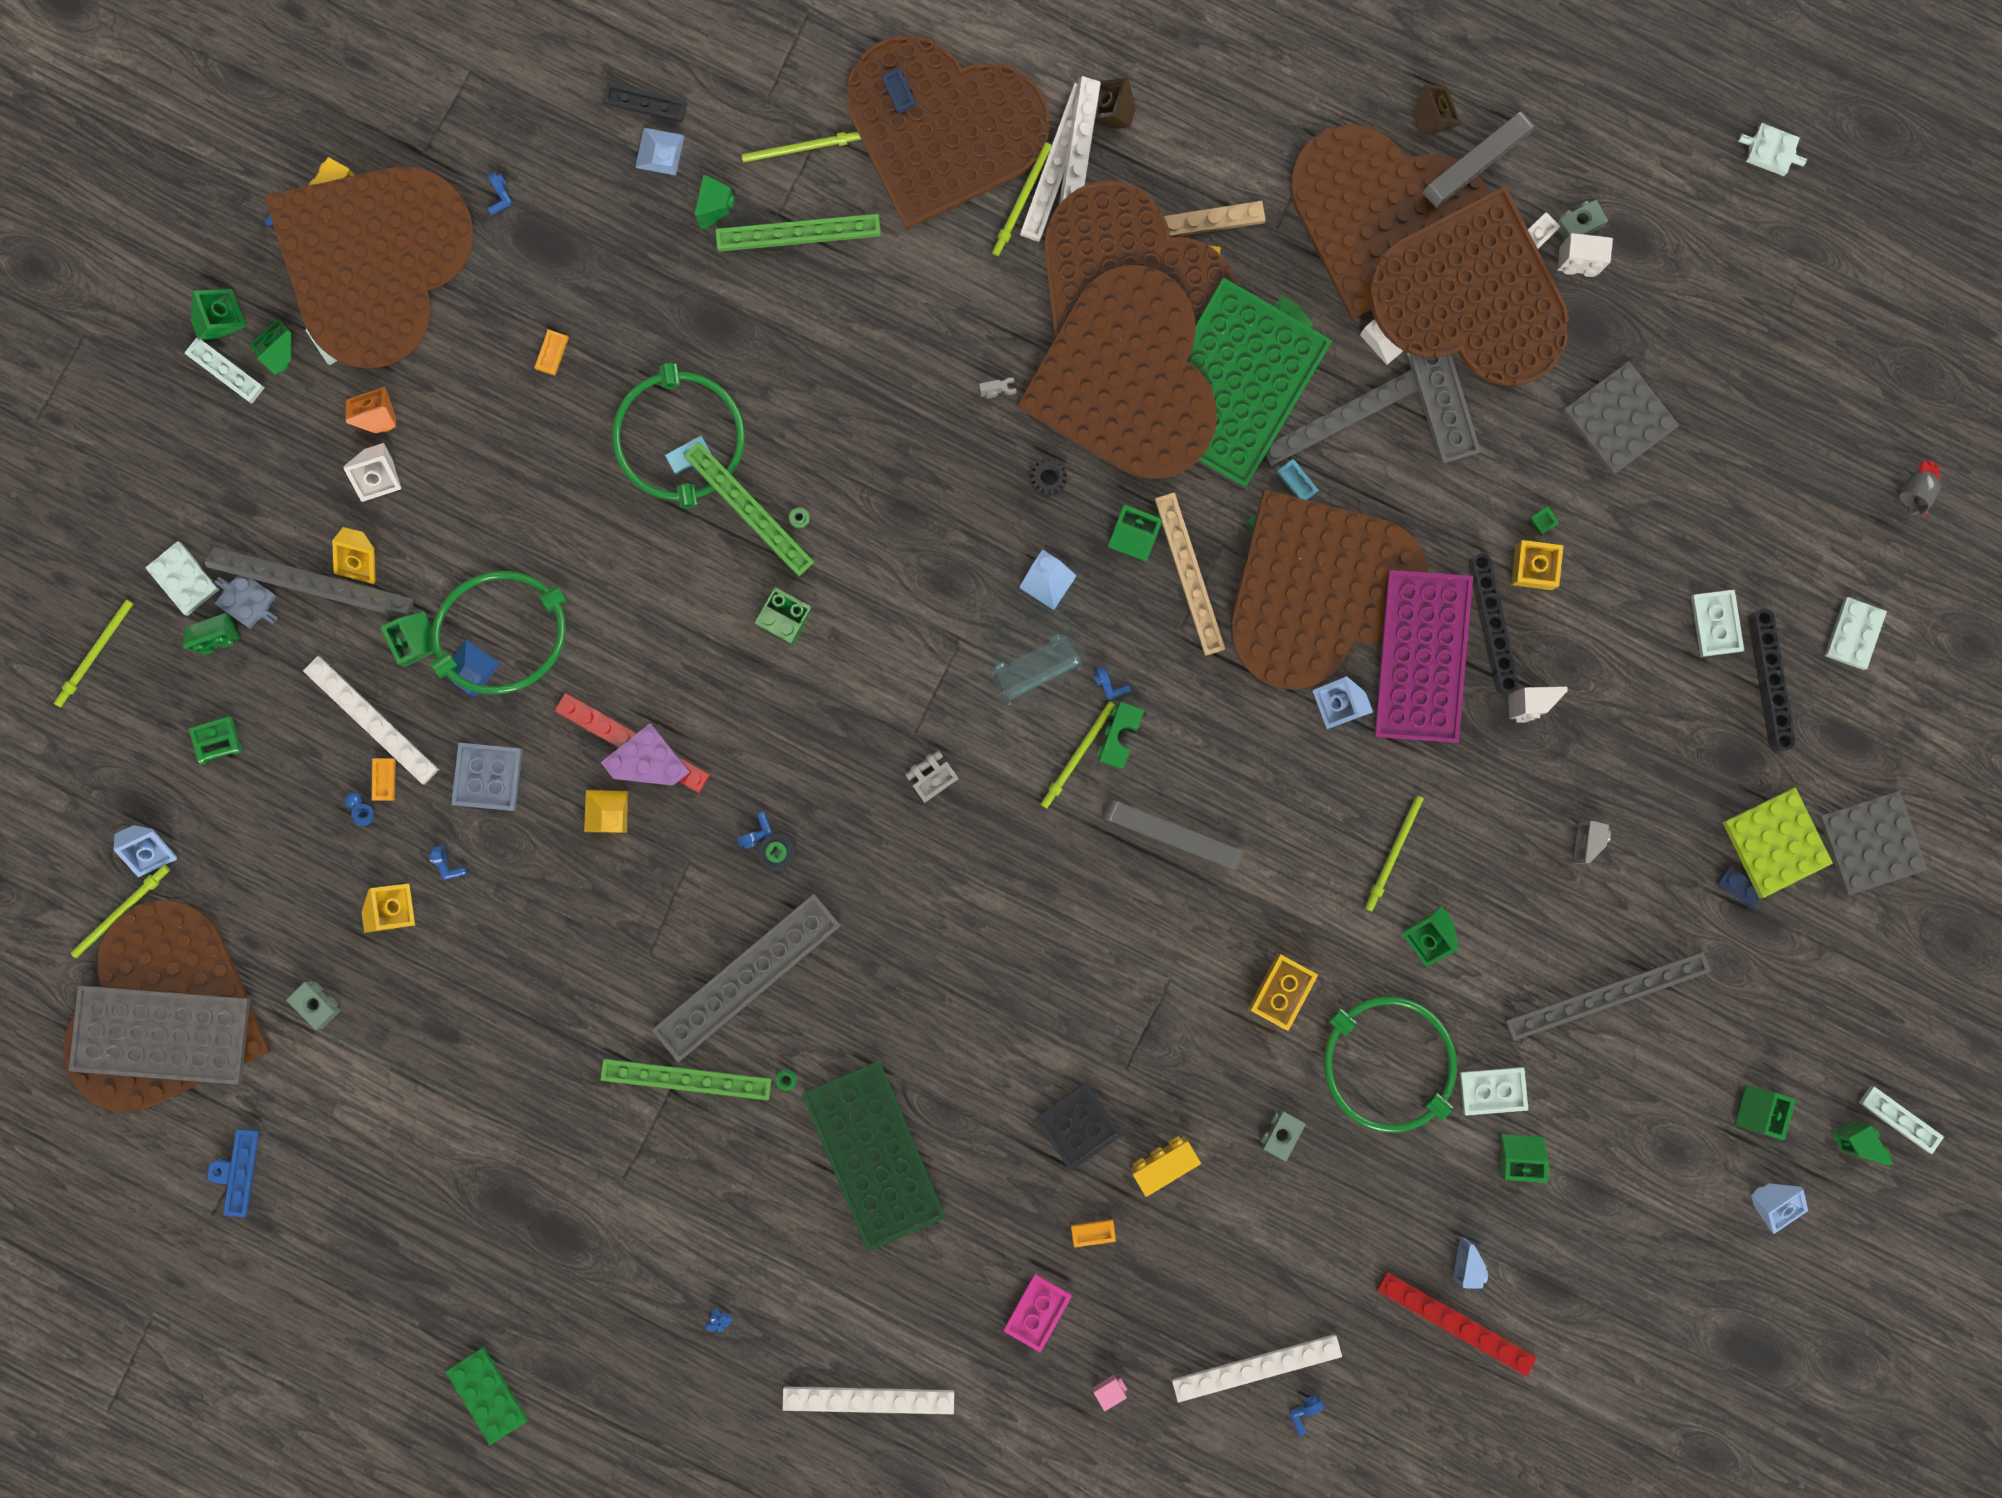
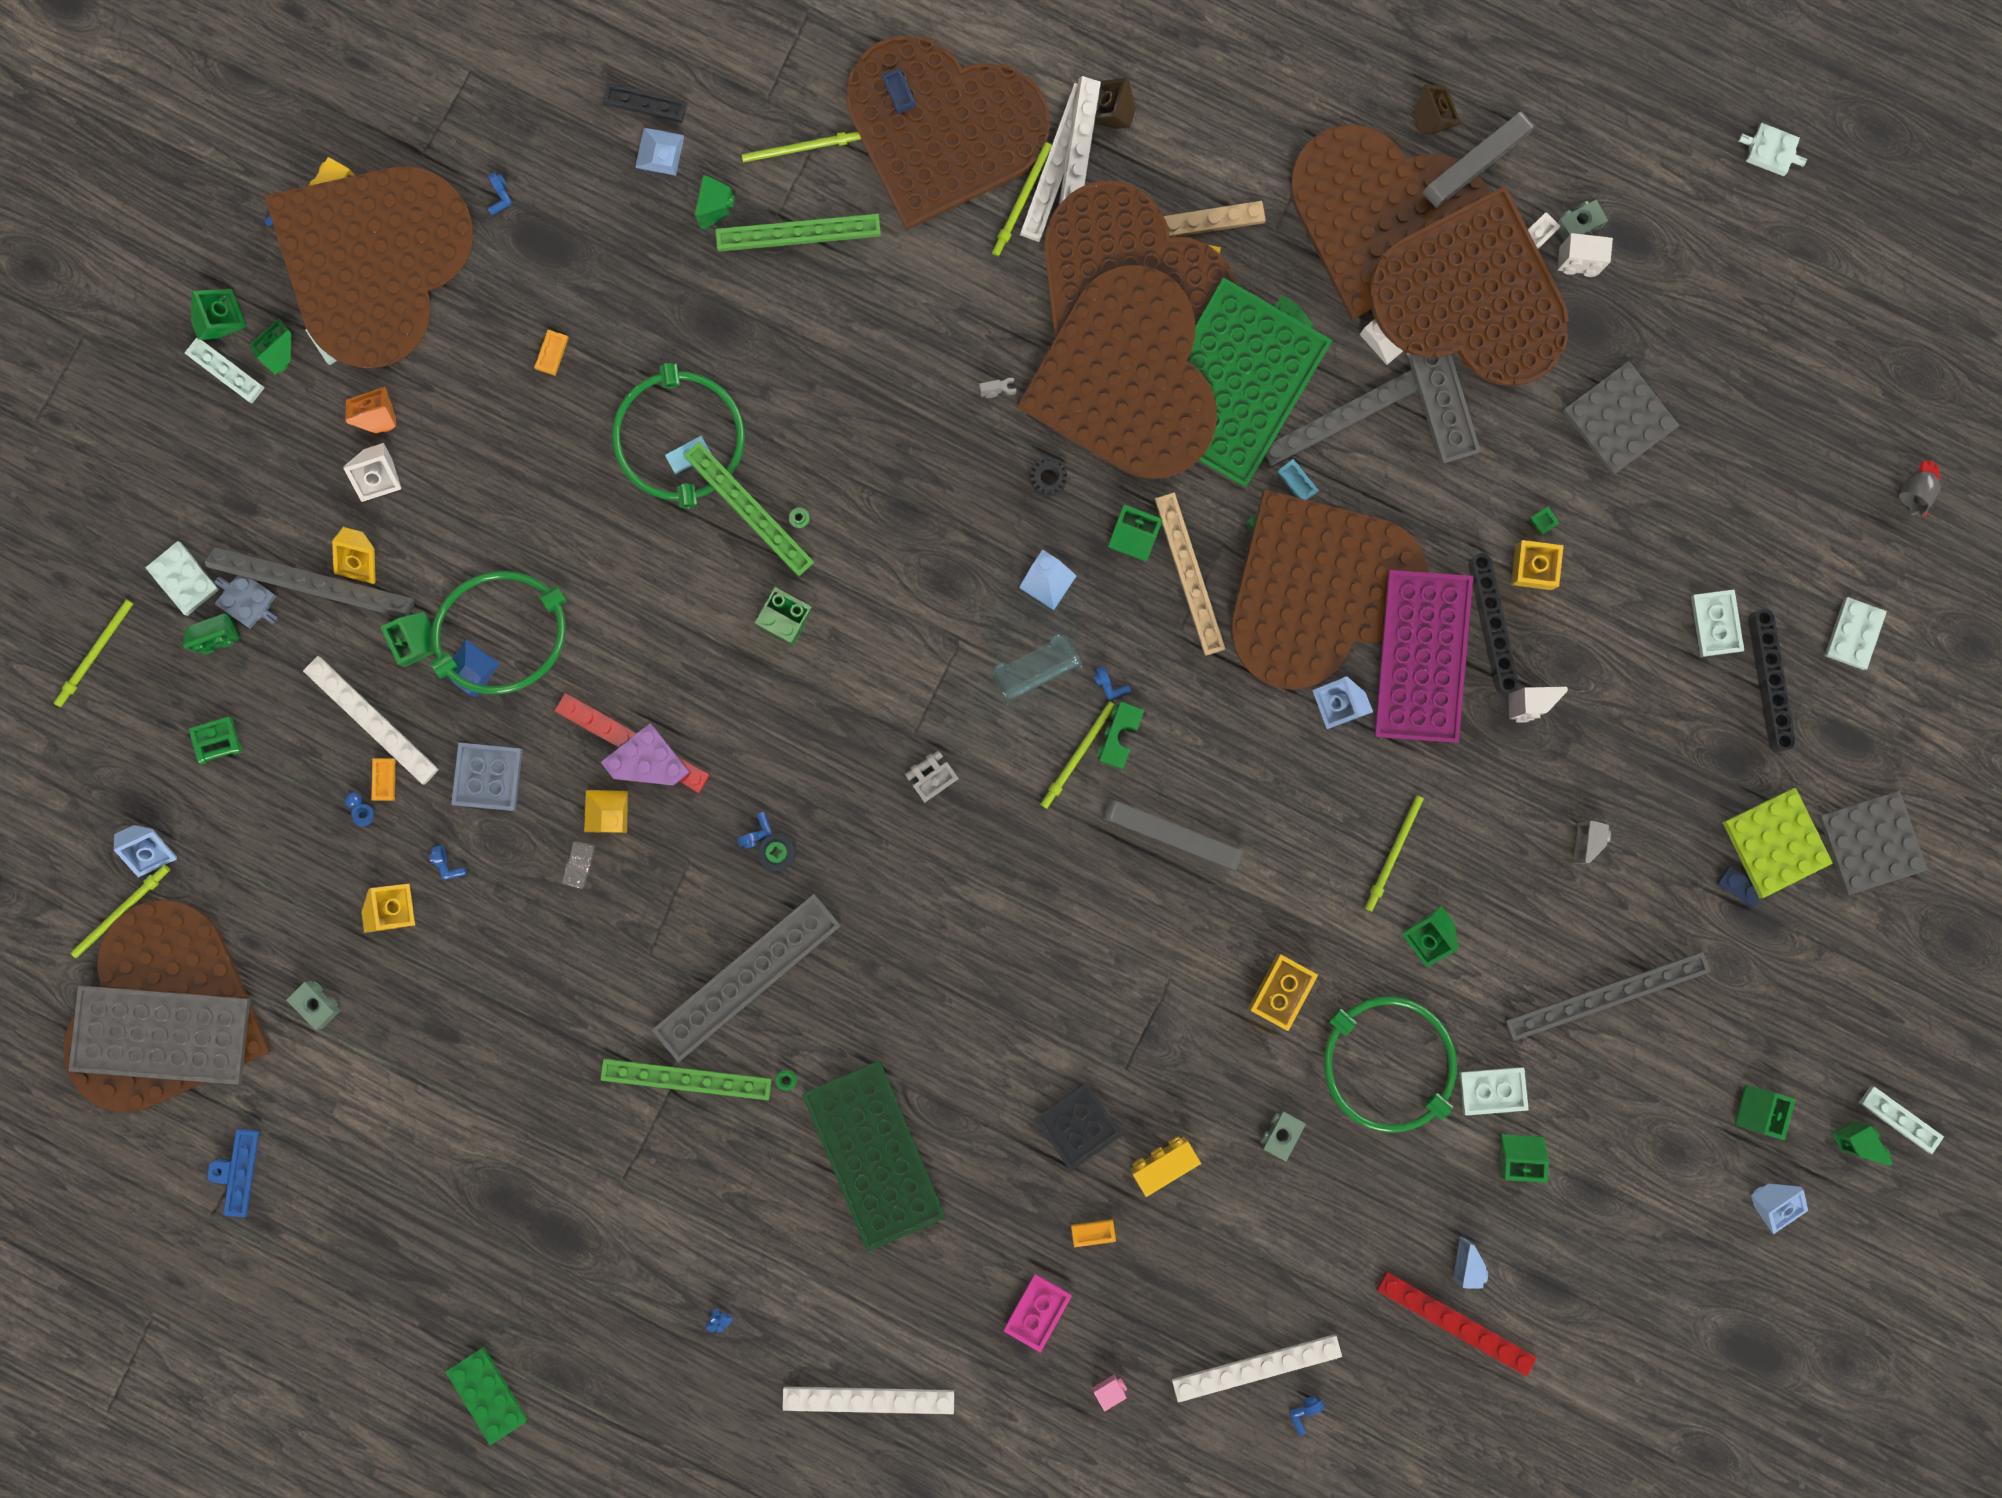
(579, 864): none -> clear slope

